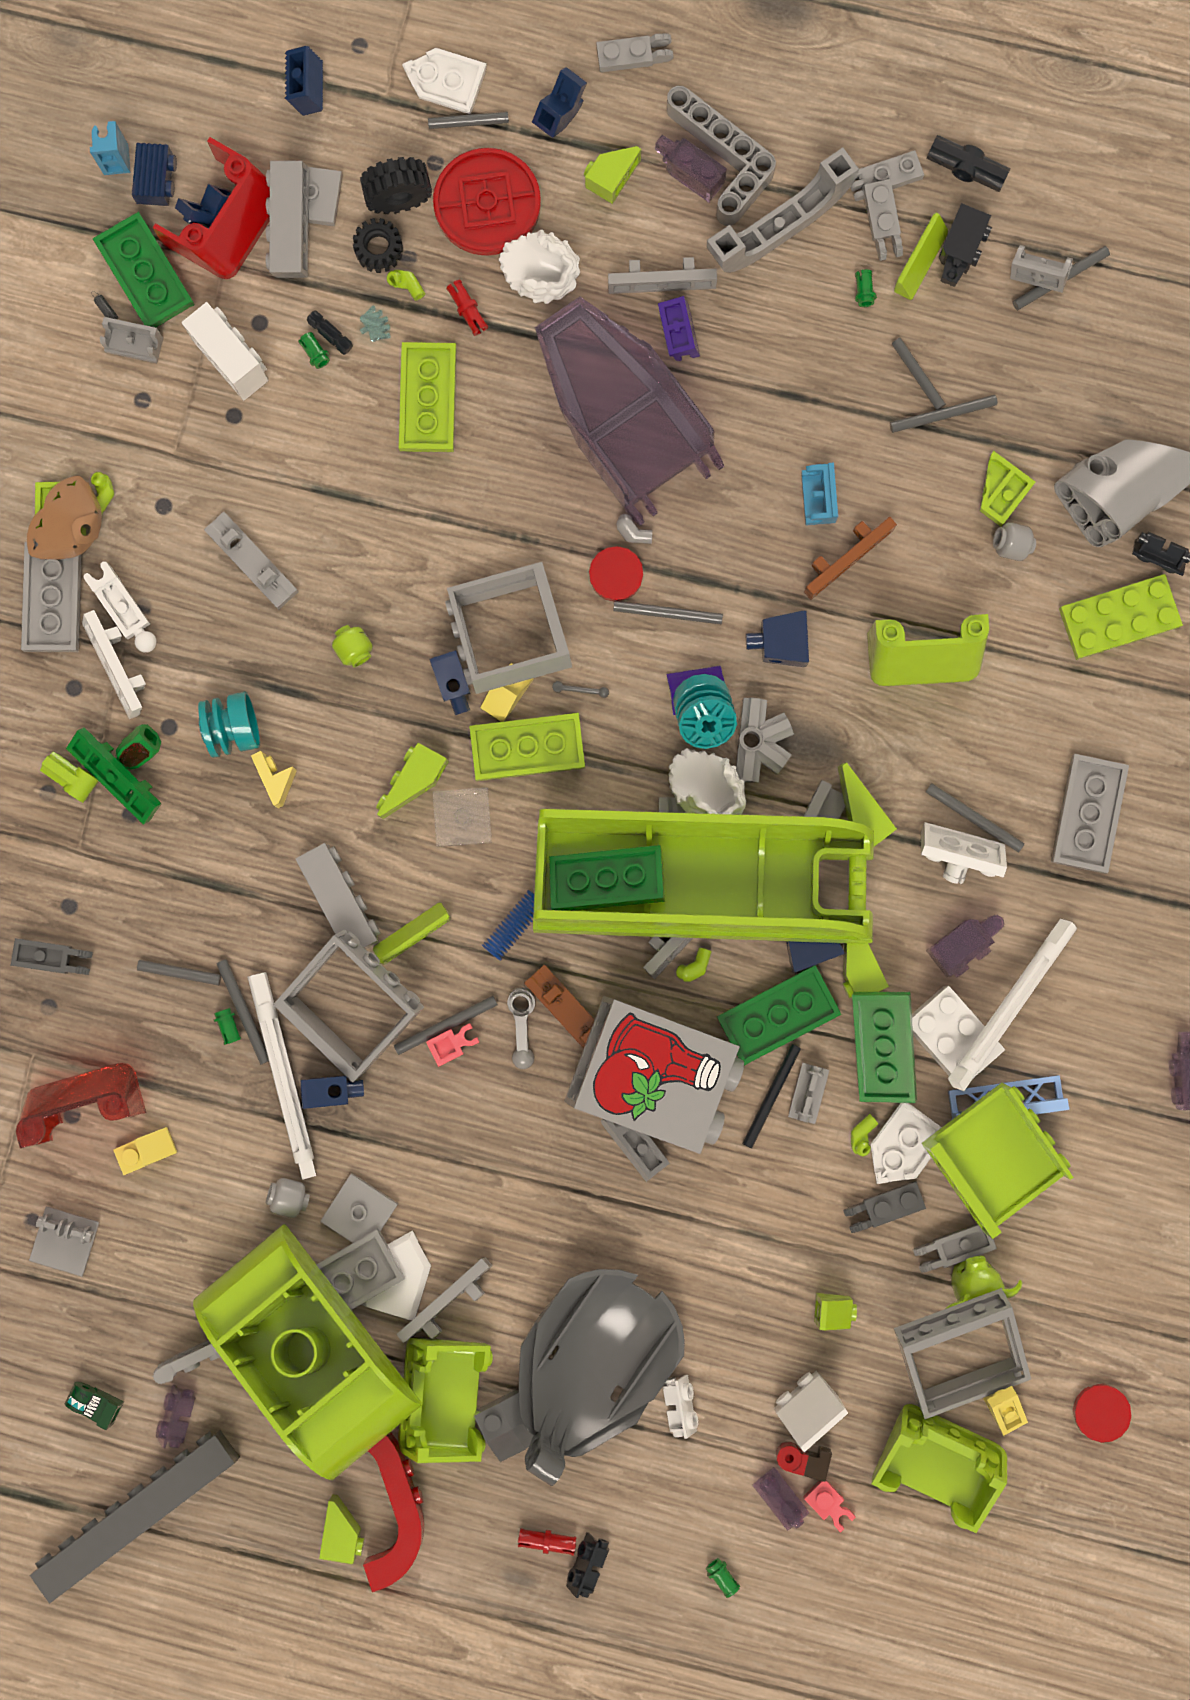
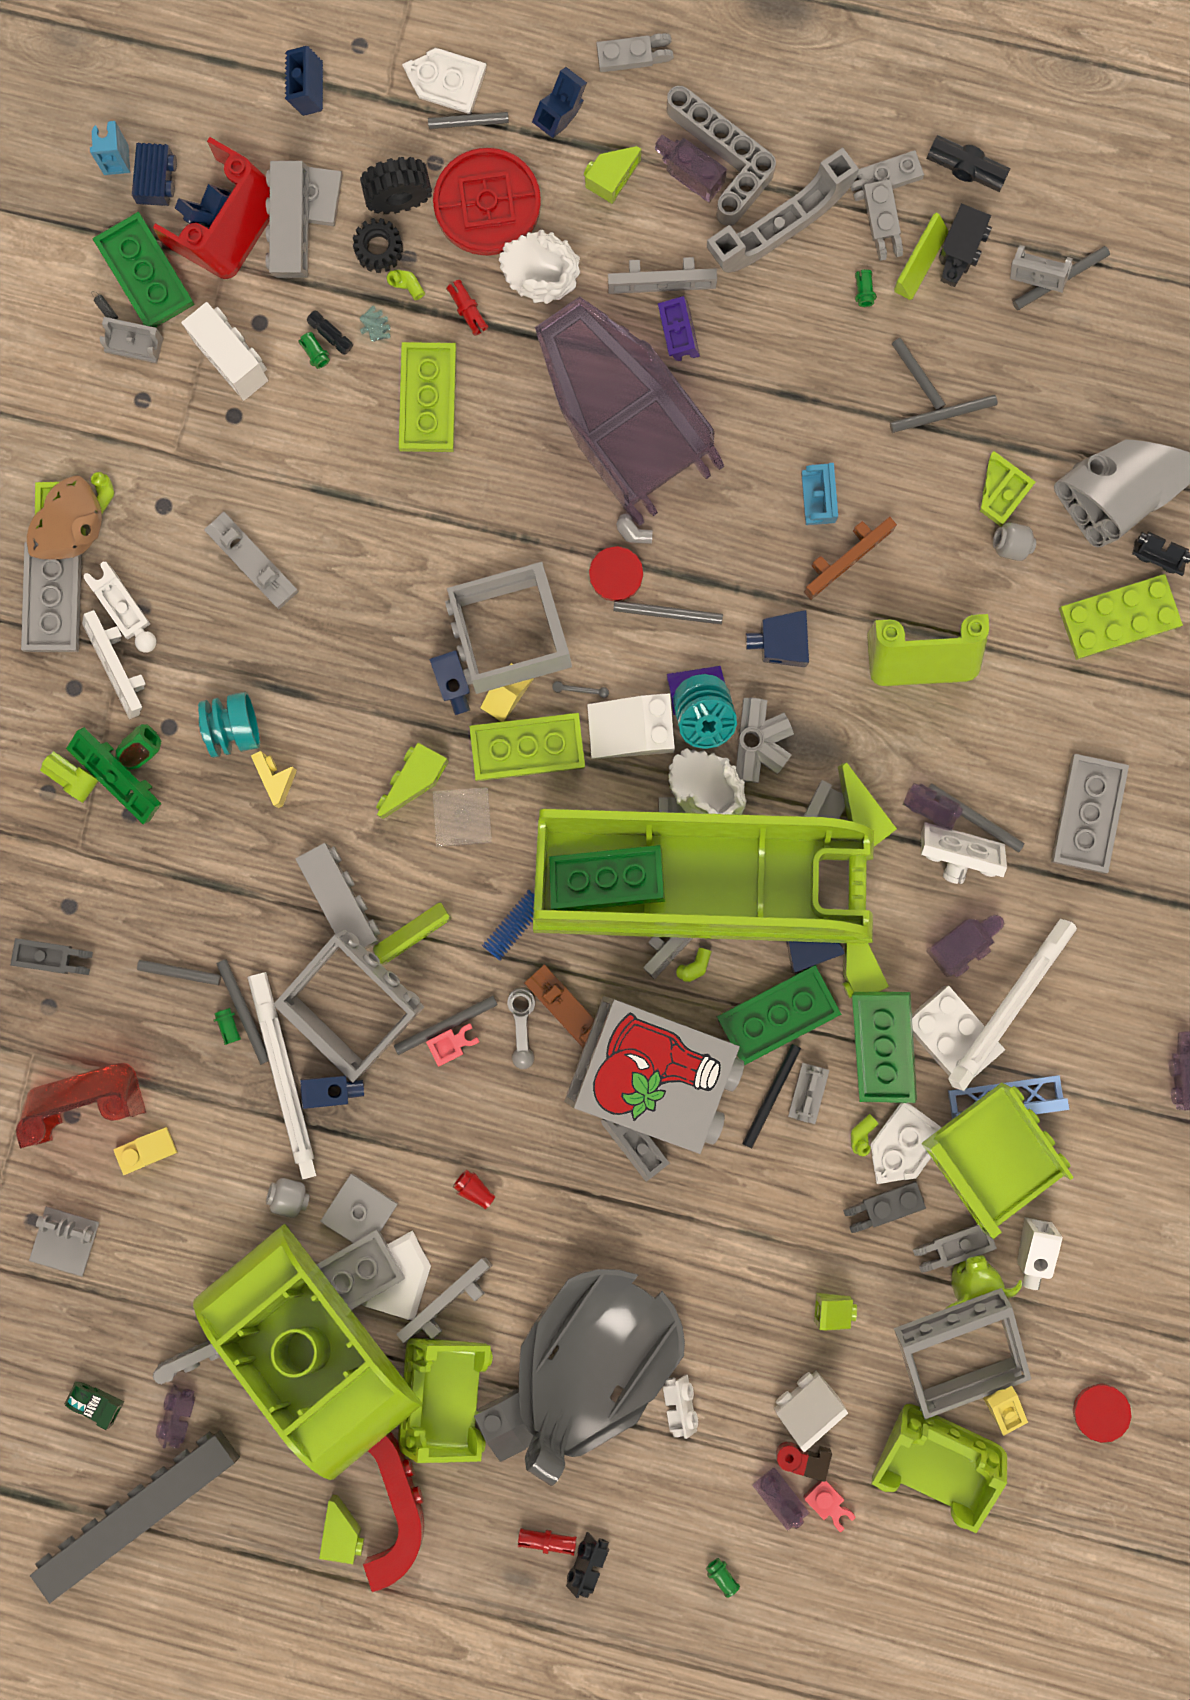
(352, 646): lime head -> none
(473, 1189): none -> red cone
(631, 727): none -> white slope
(921, 800): none -> hinge
(1038, 1251): none -> white torso

